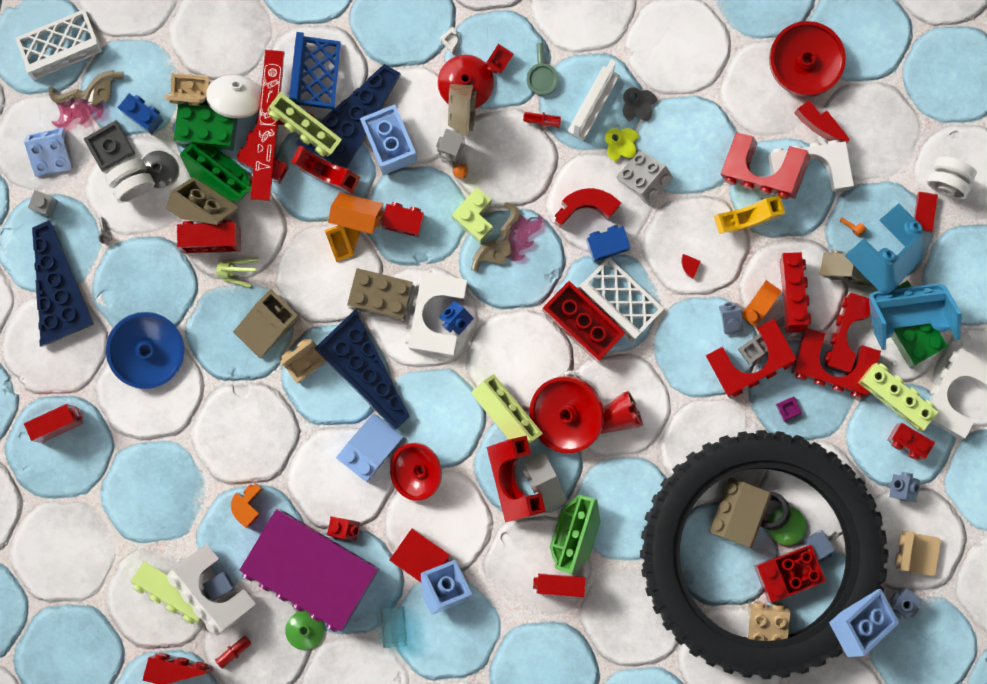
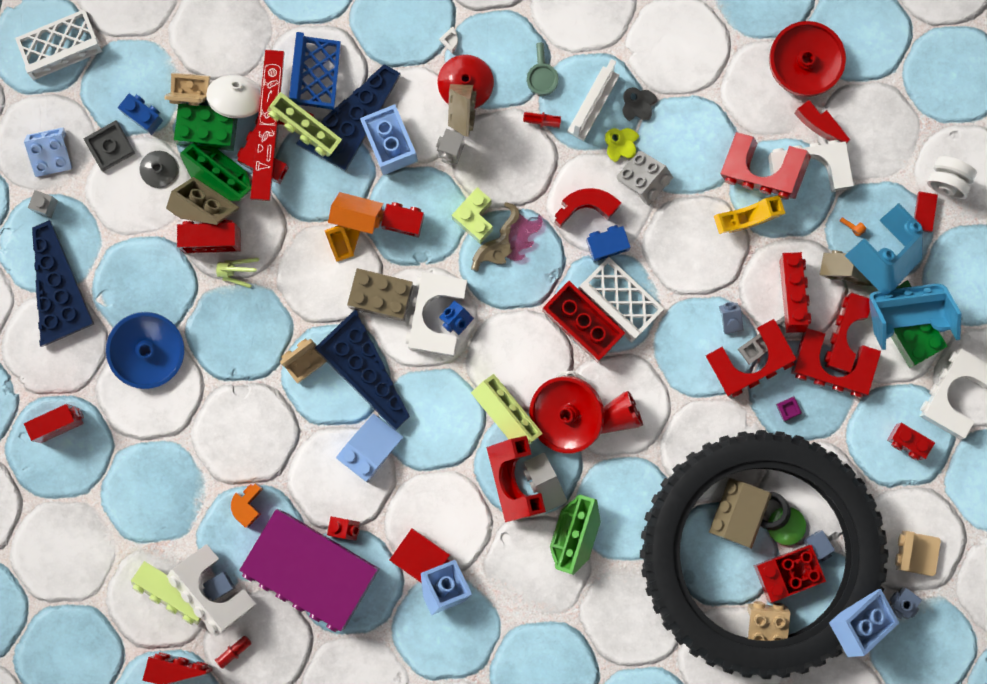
(84, 103): piece -> none
(103, 231): flat silver hand -> none
(129, 180): white wheel -> none
(266, 323): dark tan slope -> none
(306, 641): bright green dish -> none
(324, 171): red arch -> none
(393, 626): clear light blue brick -> none
(407, 473): red dish -> none
(460, 171): orange hinge -> none
(499, 59): red bracket -> none
(559, 585): red brick -> none
(689, 265): red tile -> none
(761, 303): orange brick -> none
(898, 397): yellowish green brick -> none
(904, 487): sand blue brick -> none

